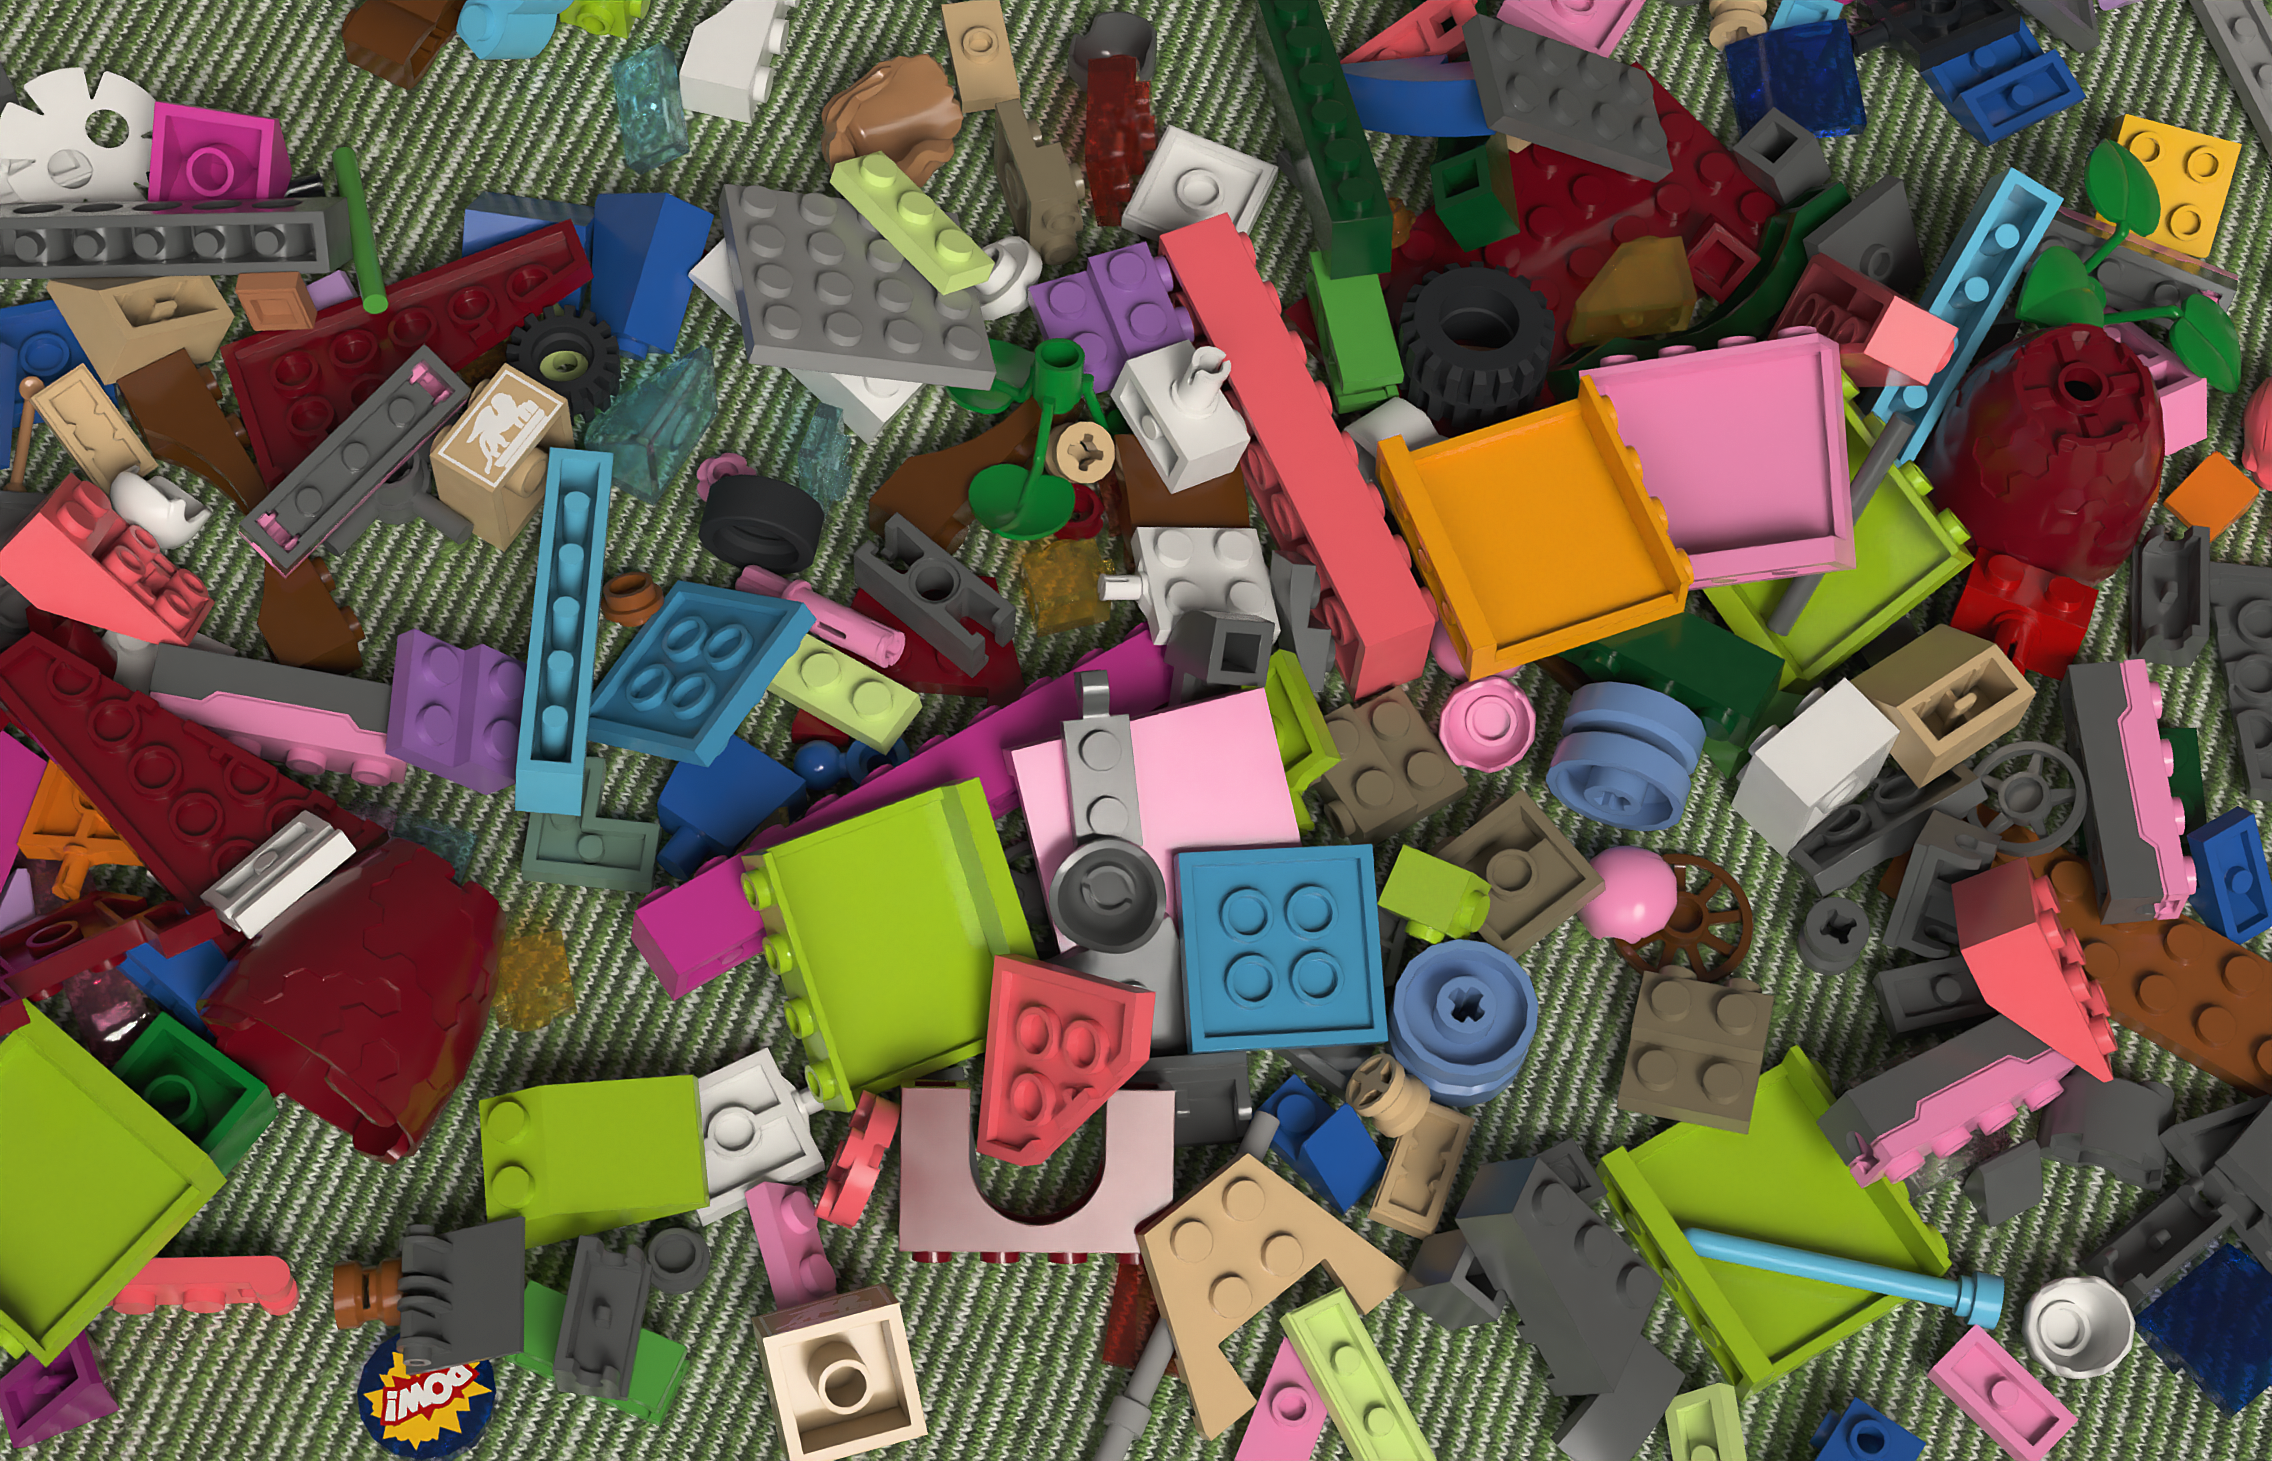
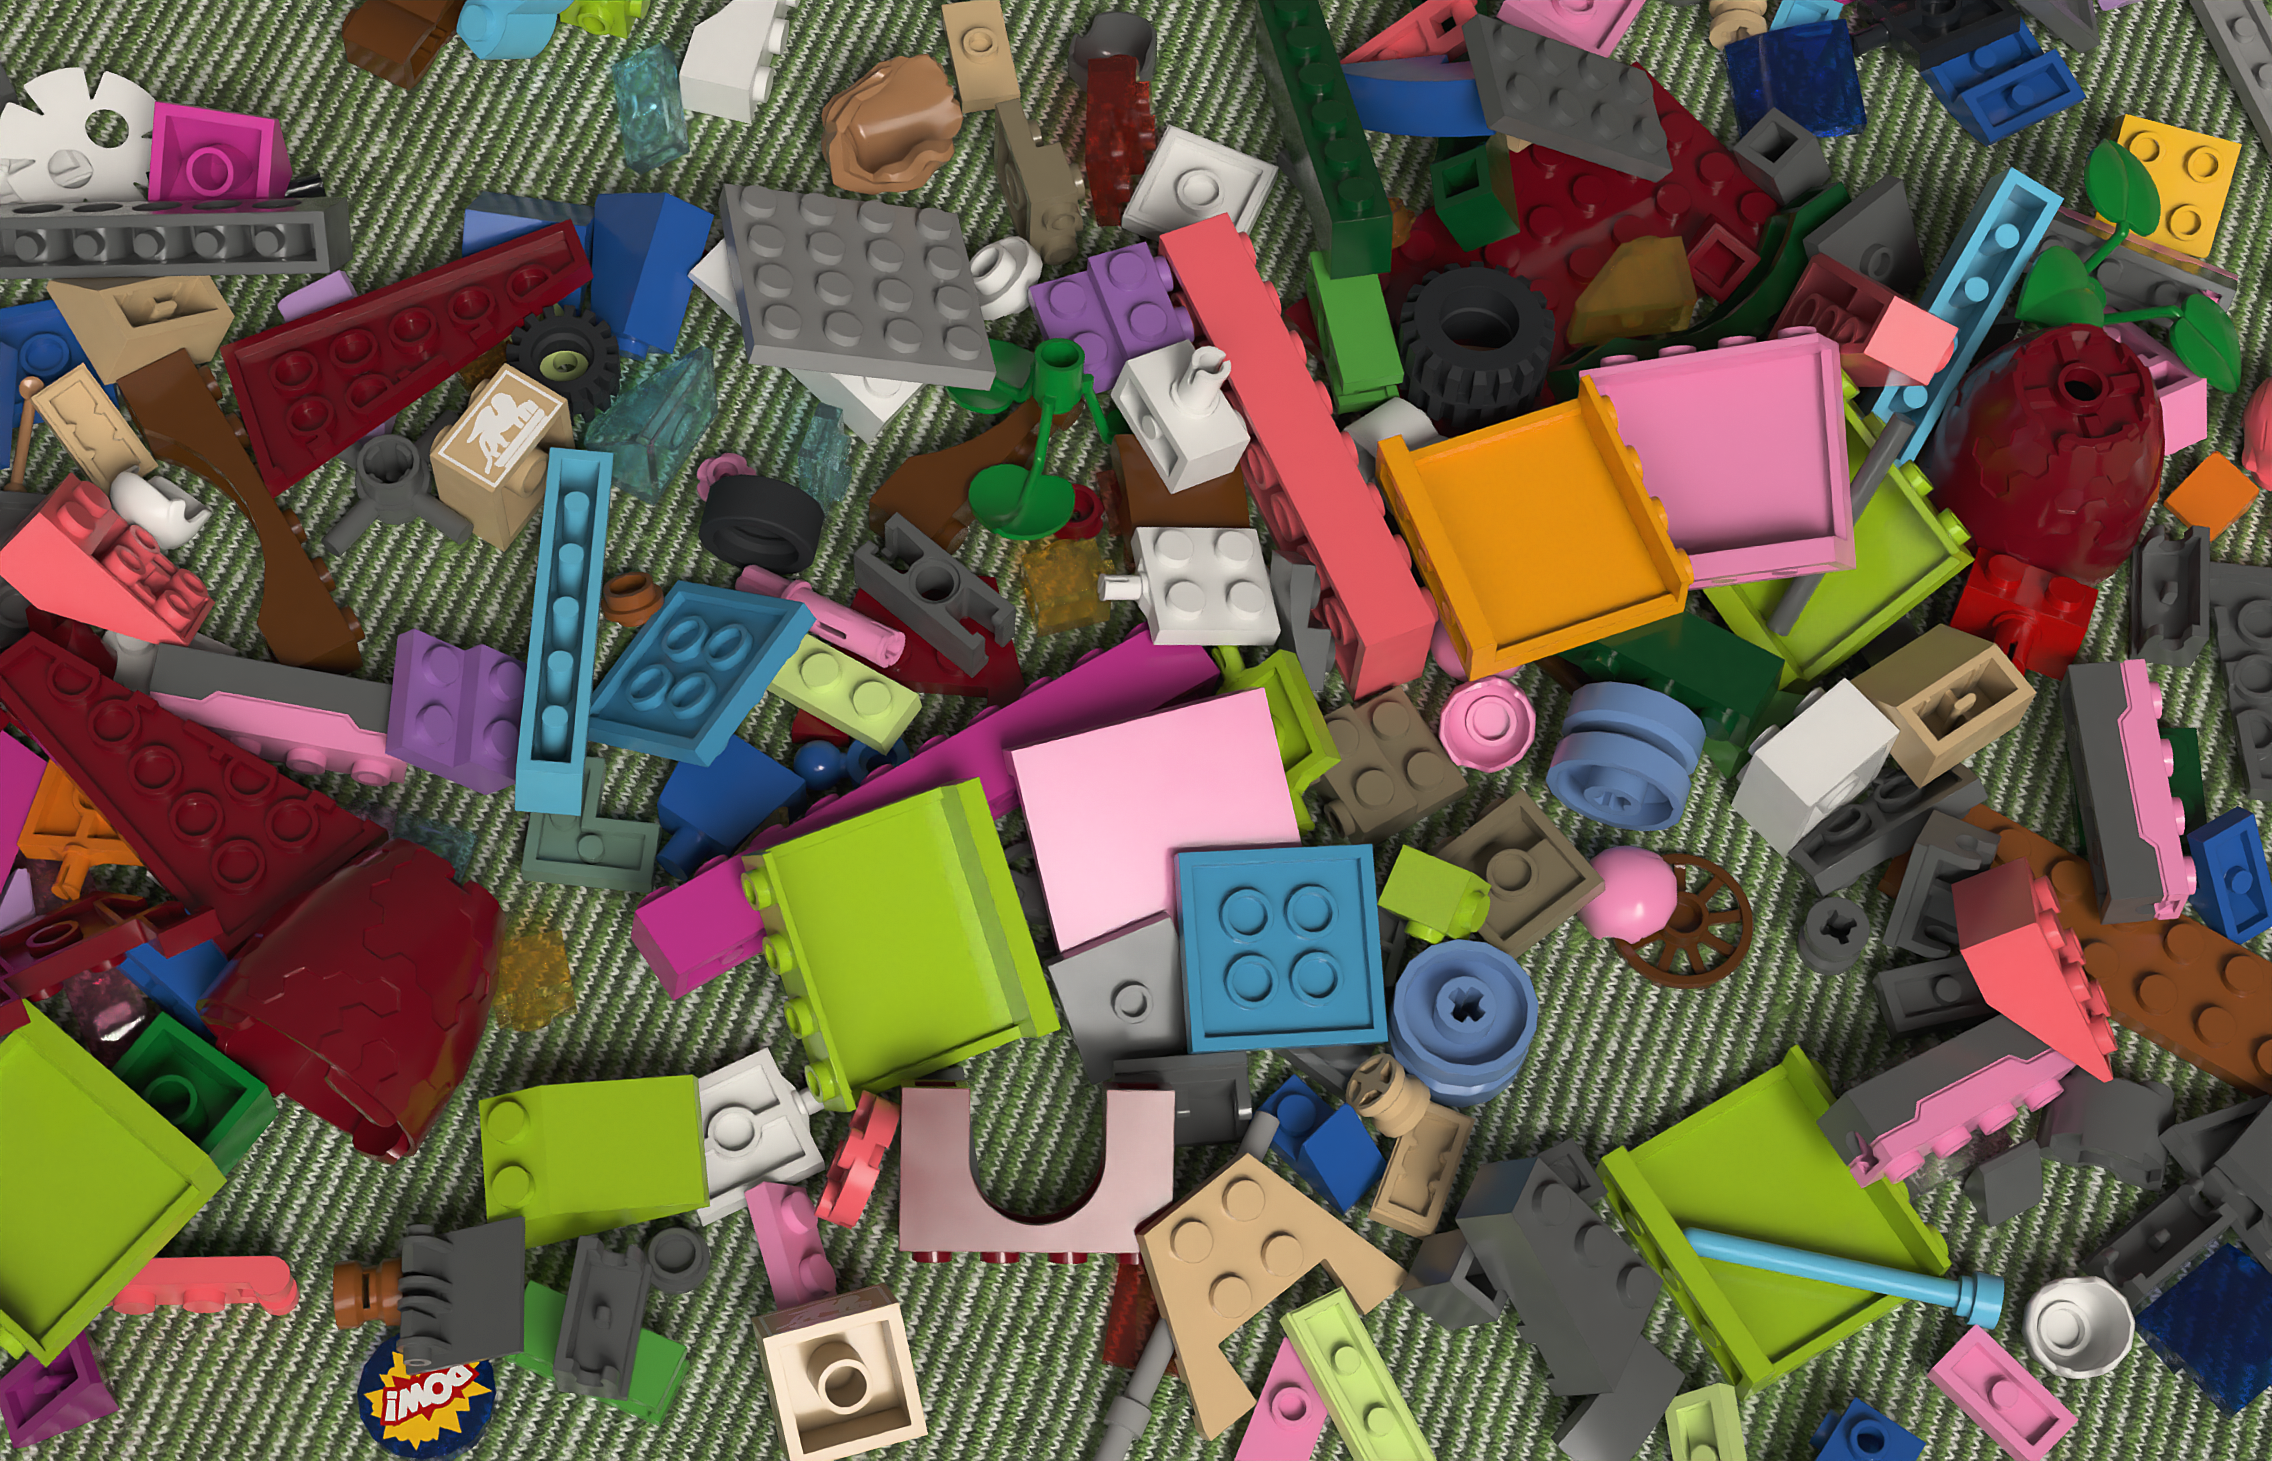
(276, 301): nougat tile -> none
(278, 873): white plate -> none
(354, 461): dark grey piece -> none
(362, 238): bright green bar -> none
(912, 222): yellowish green plate -> none
(1055, 1054): coral plate -> none
(1066, 452): tan wheel -> none
(1099, 766): plate -> none
(1108, 896): dark grey helmet -> none
(1217, 654): dark grey brick -> none
(1696, 1049): dark tan plate -> none
(2029, 800): dark grey wheel -> none

